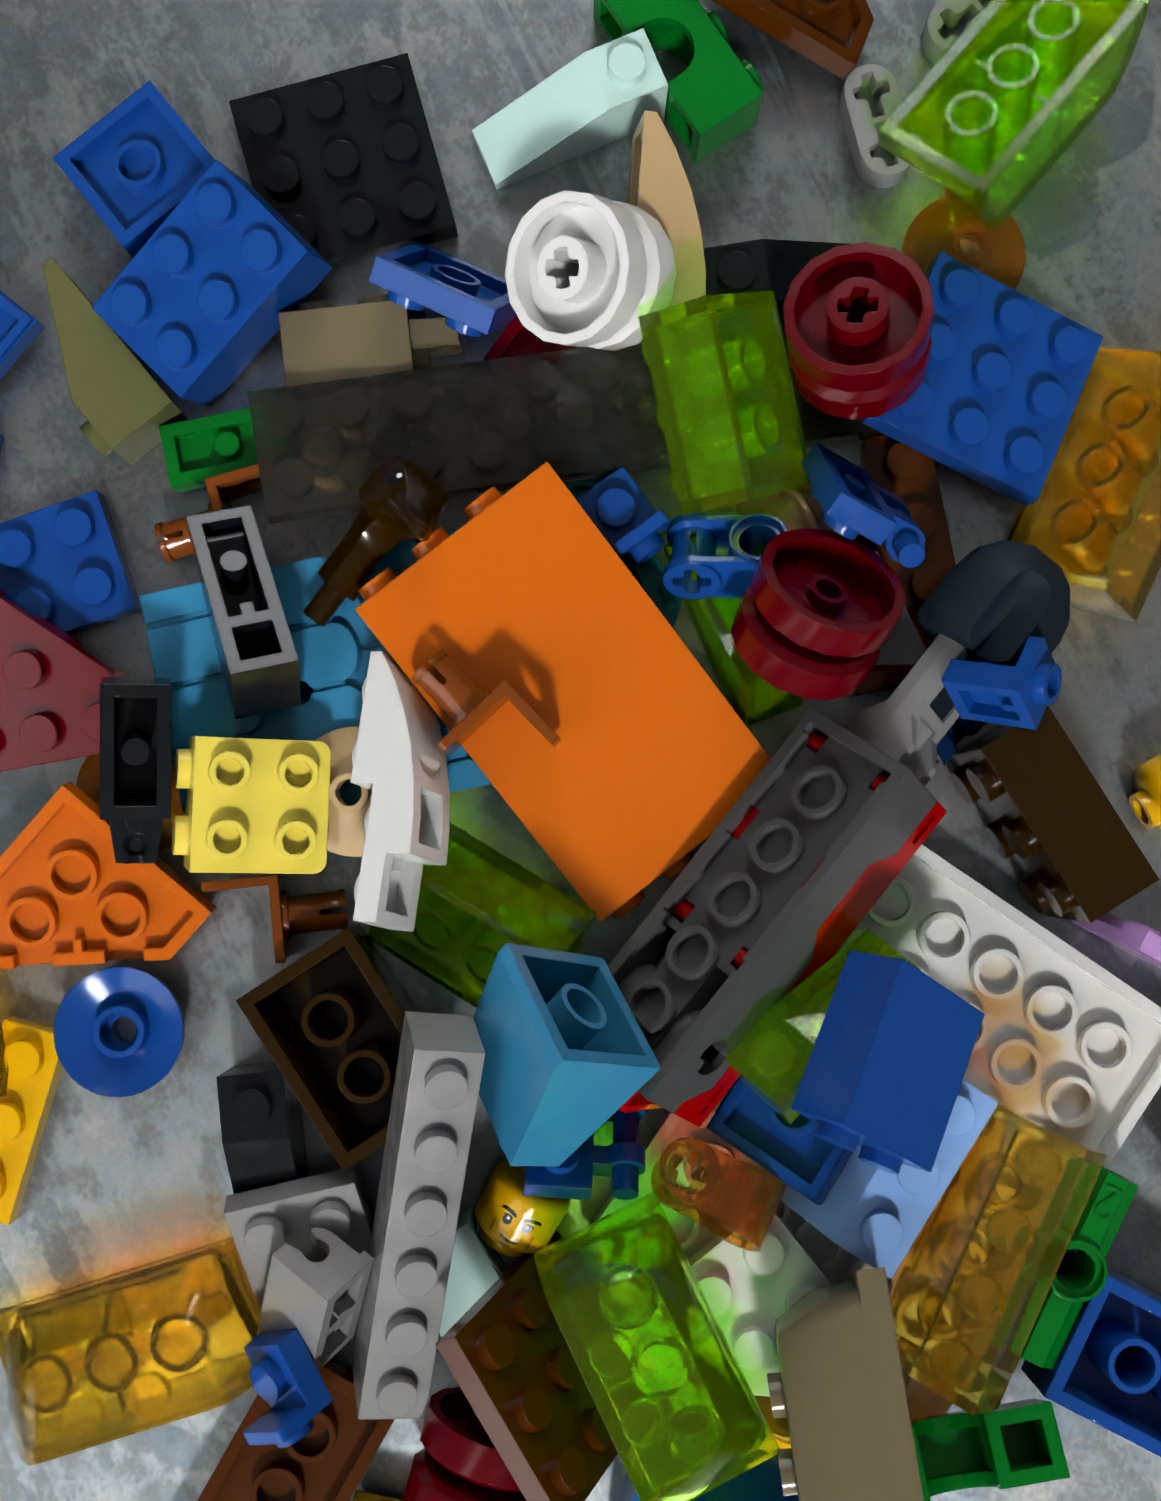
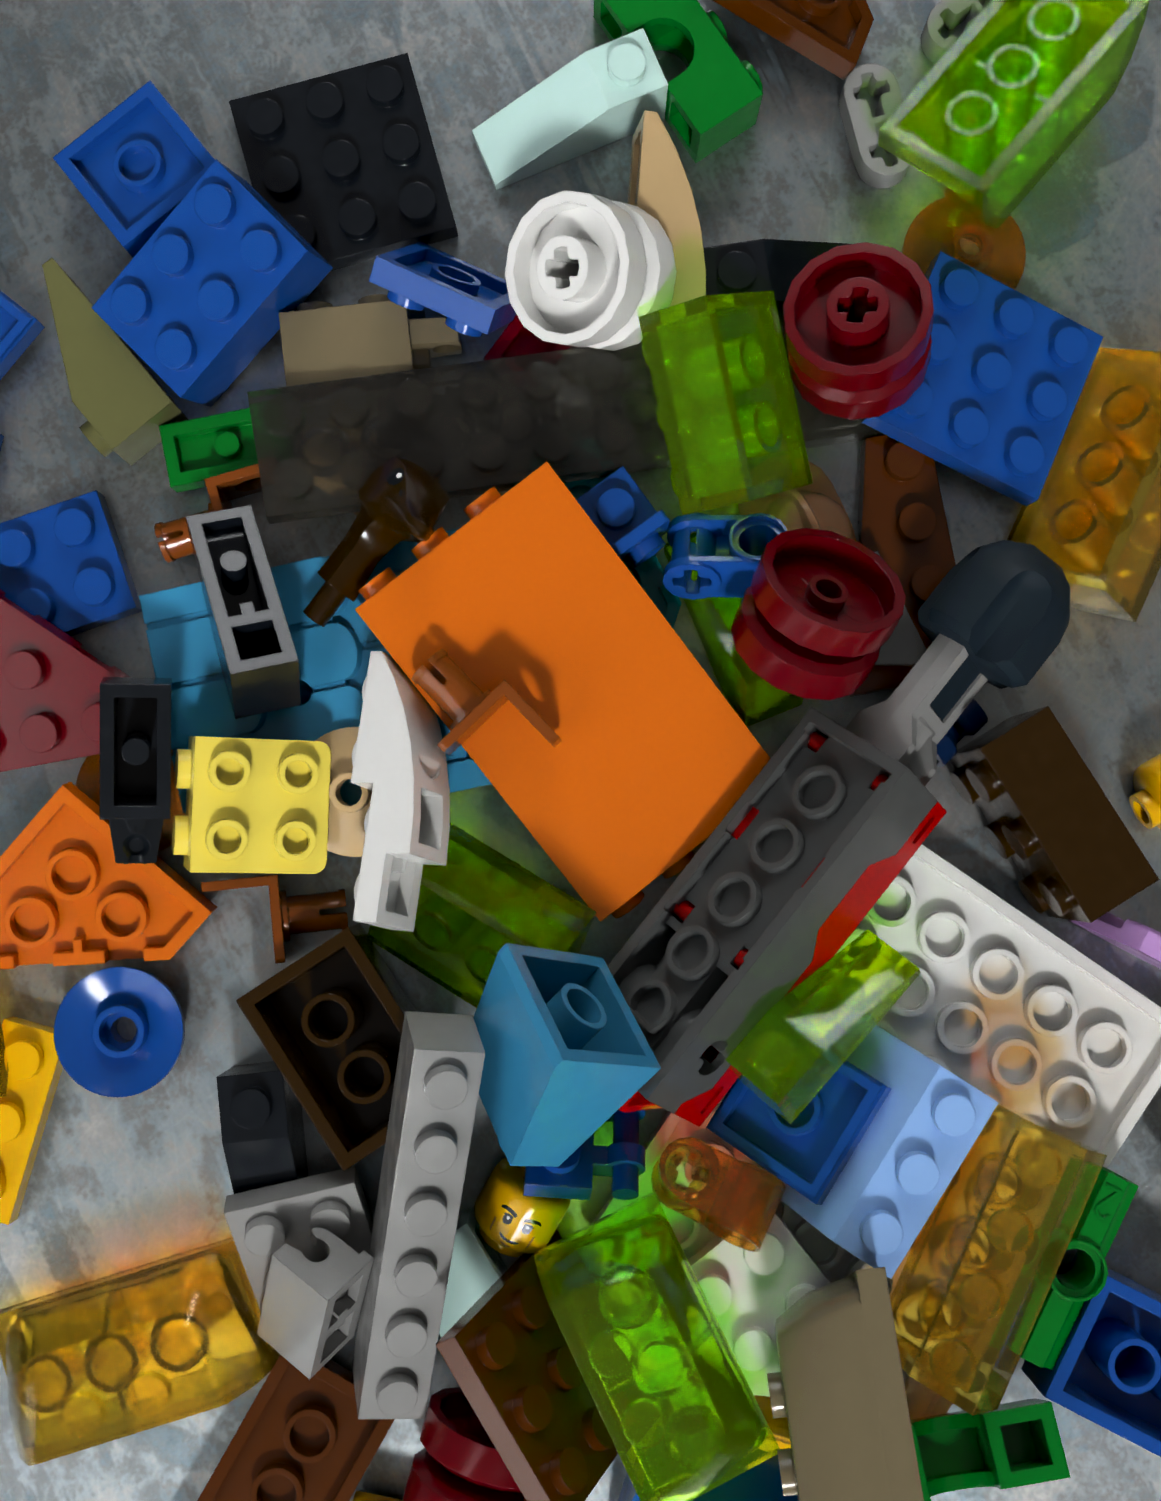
(290, 1384): blue bracket -> none
(863, 507): blue plate -> none
(888, 1063): blue brick -> none
(1004, 692): blue bracket -> none

